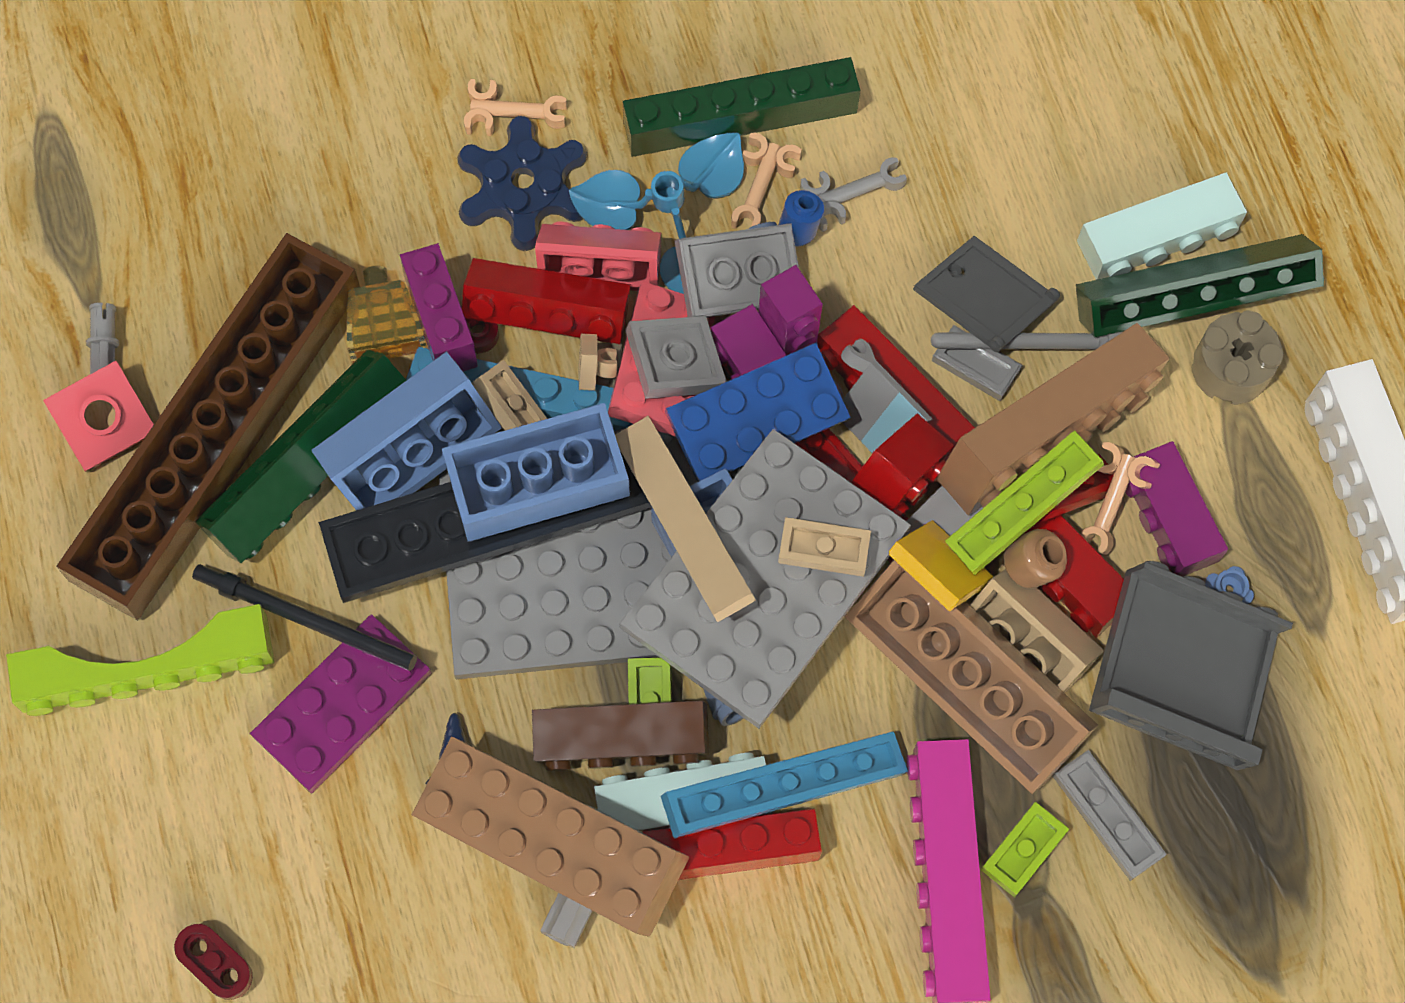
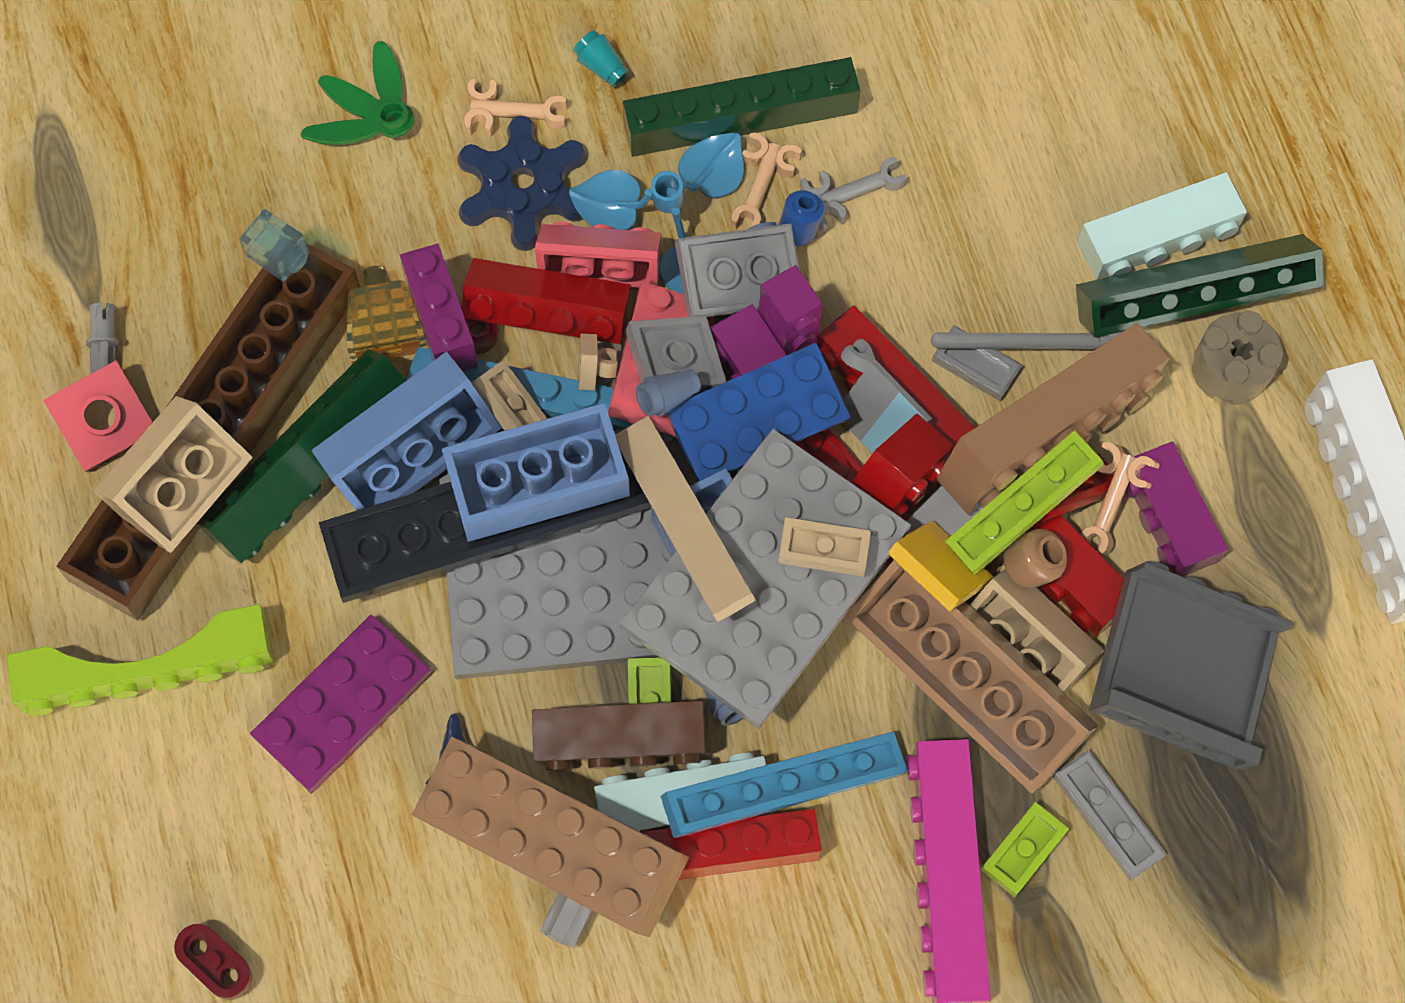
(173, 473): none -> tan slope
(235, 588): black bar -> none
(275, 245): none -> clear light blue brick
(381, 116): none -> green plant
(599, 57): none -> teal cone
(666, 391): none -> sand blue cone
(992, 296): dark grey container -> none
(1231, 577): medium blue plate -> none

